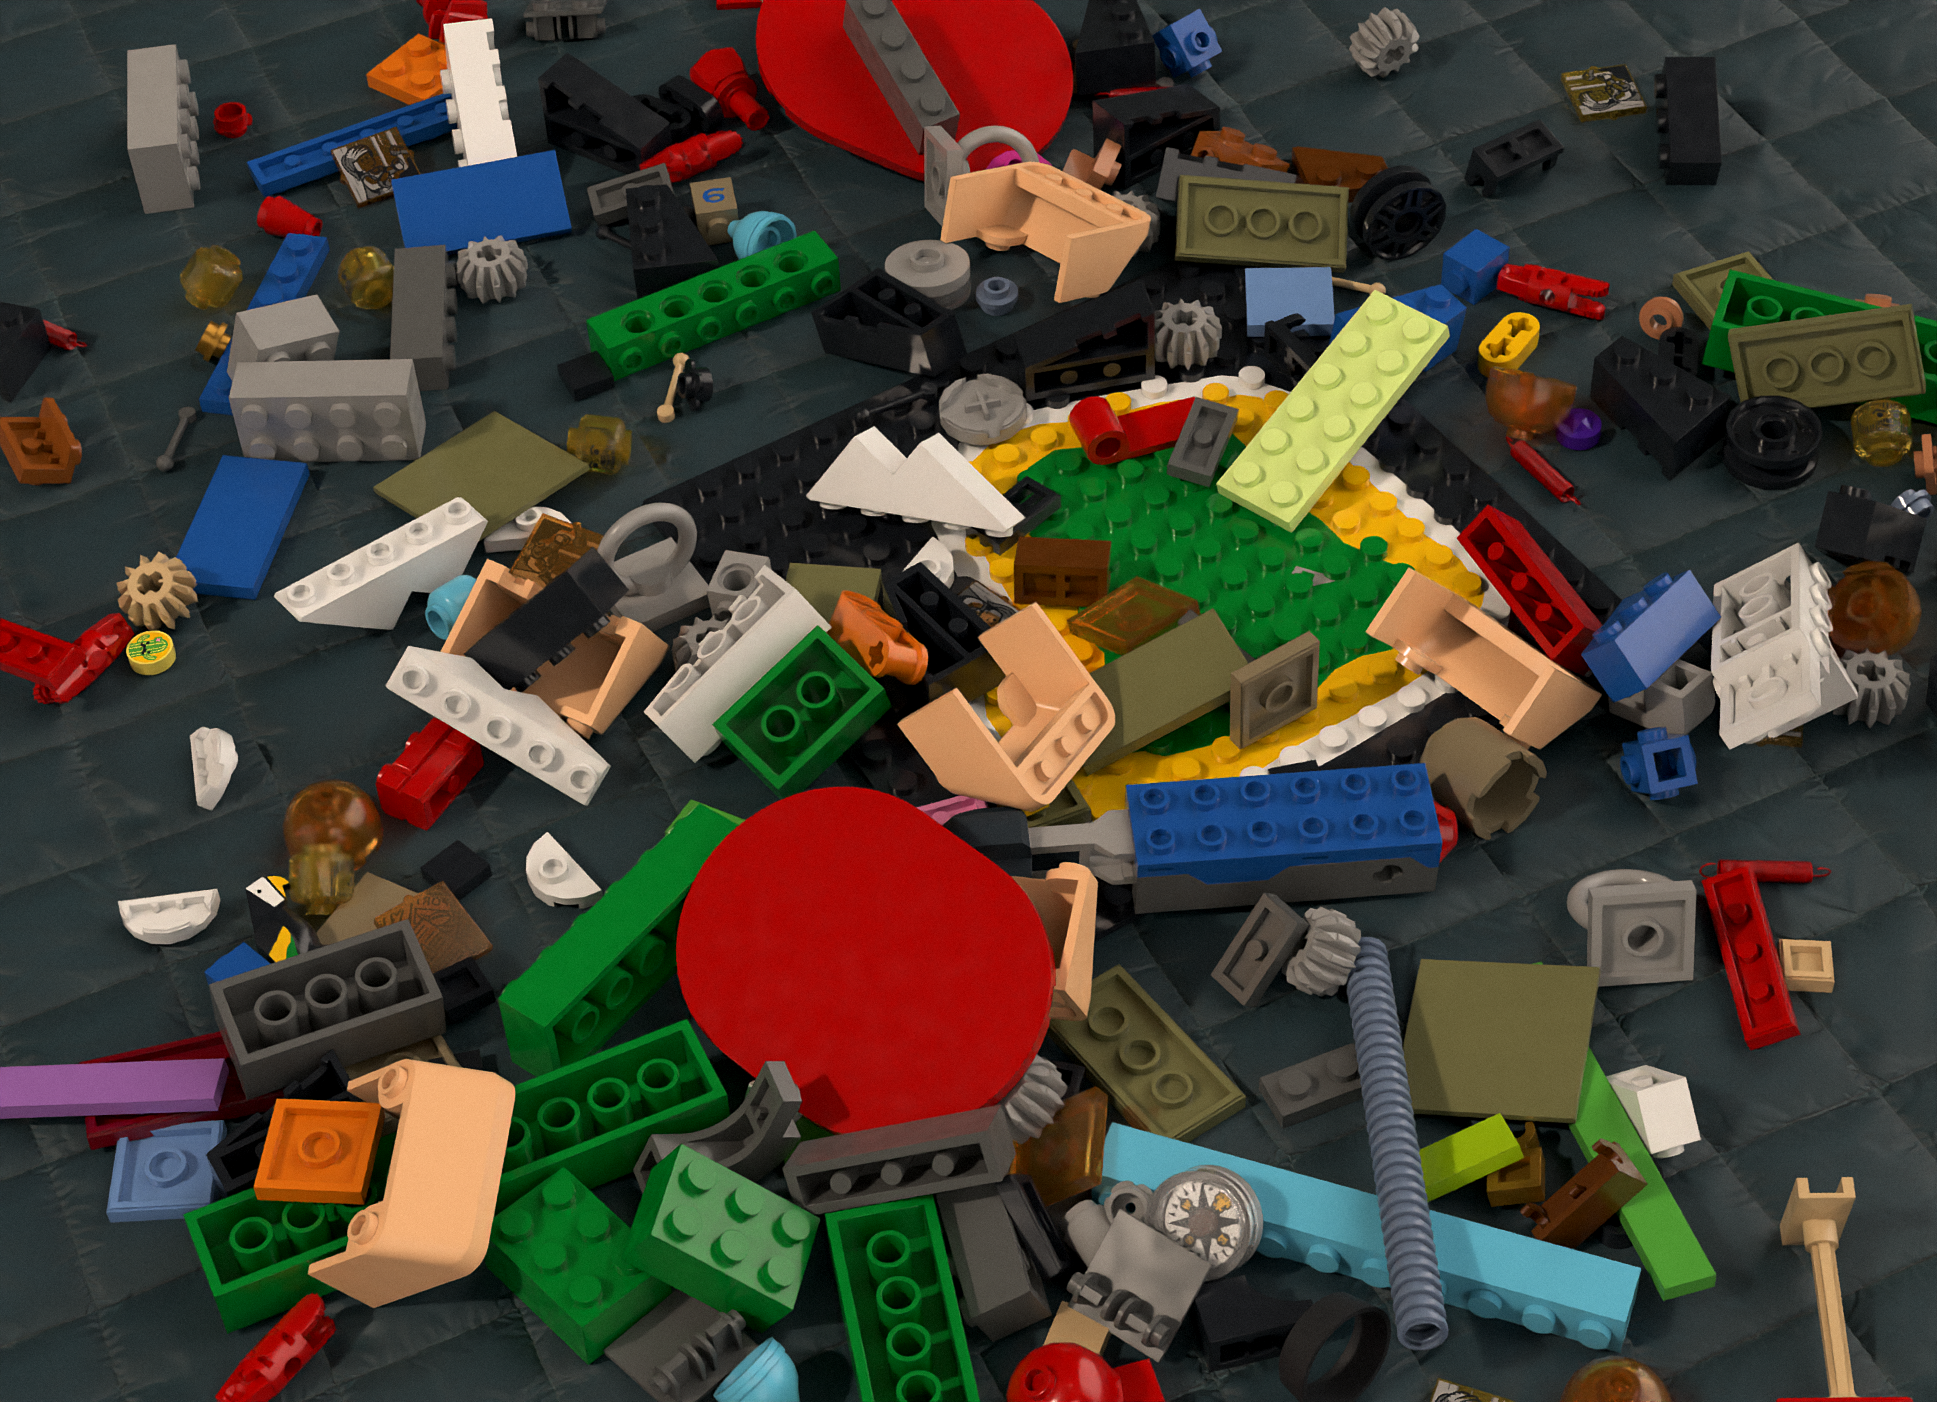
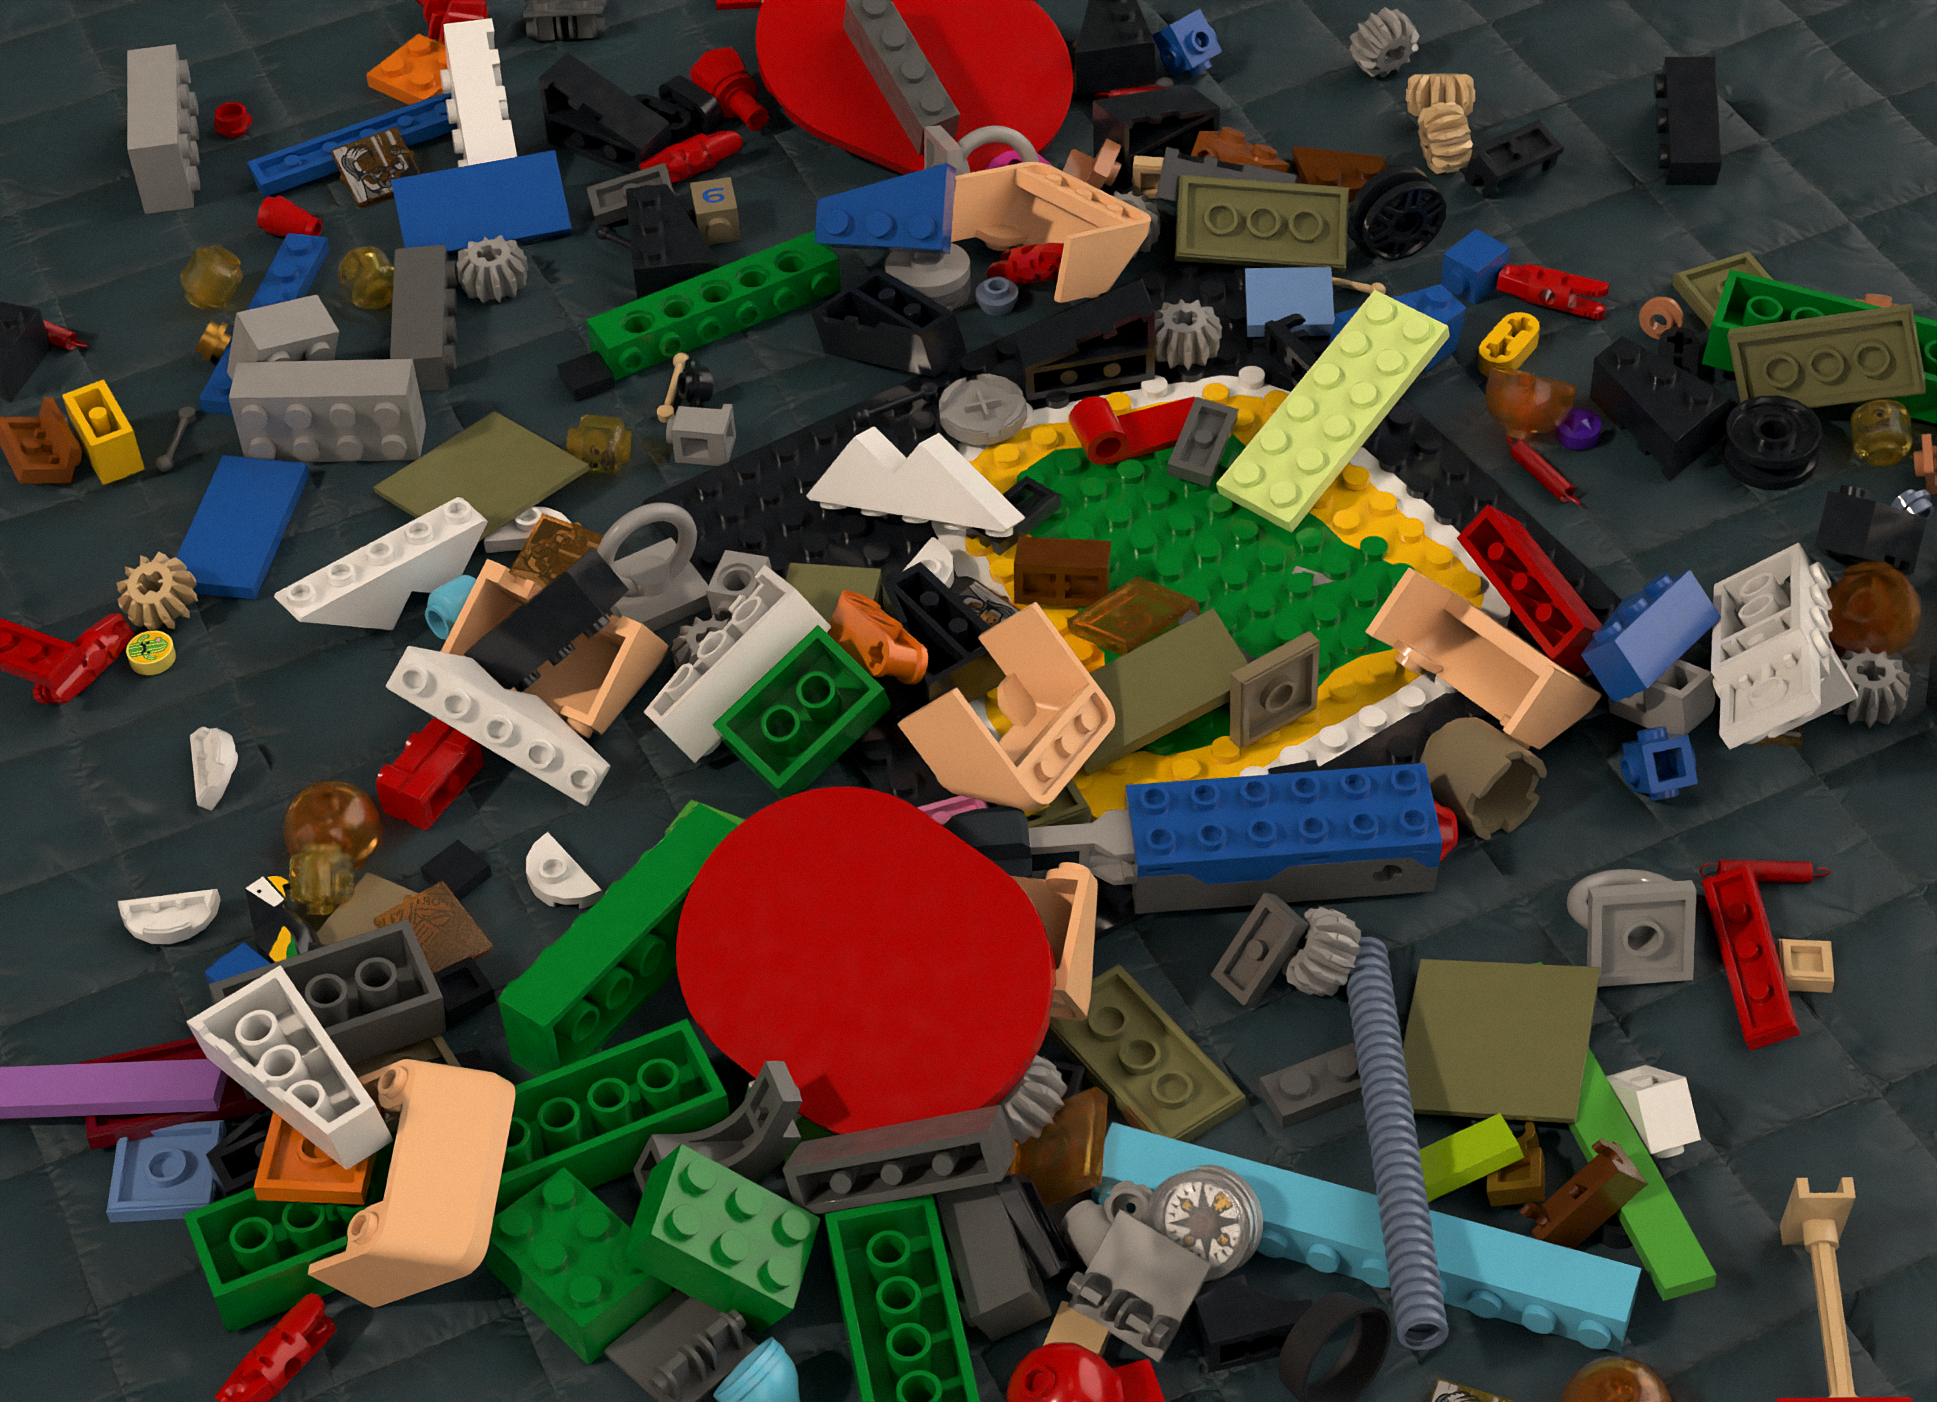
(103, 432): none -> yellow brick
(289, 1063): none -> white wedge
(702, 435): none -> light grey brick
(759, 232): medium azure helmet -> none
(892, 215): none -> blue wedge
(1029, 263): none -> red hinge
(1146, 175): none -> tan tile
(1436, 88): none -> tan gear
(1445, 137): none -> tan gear
(1603, 93): piece -> none

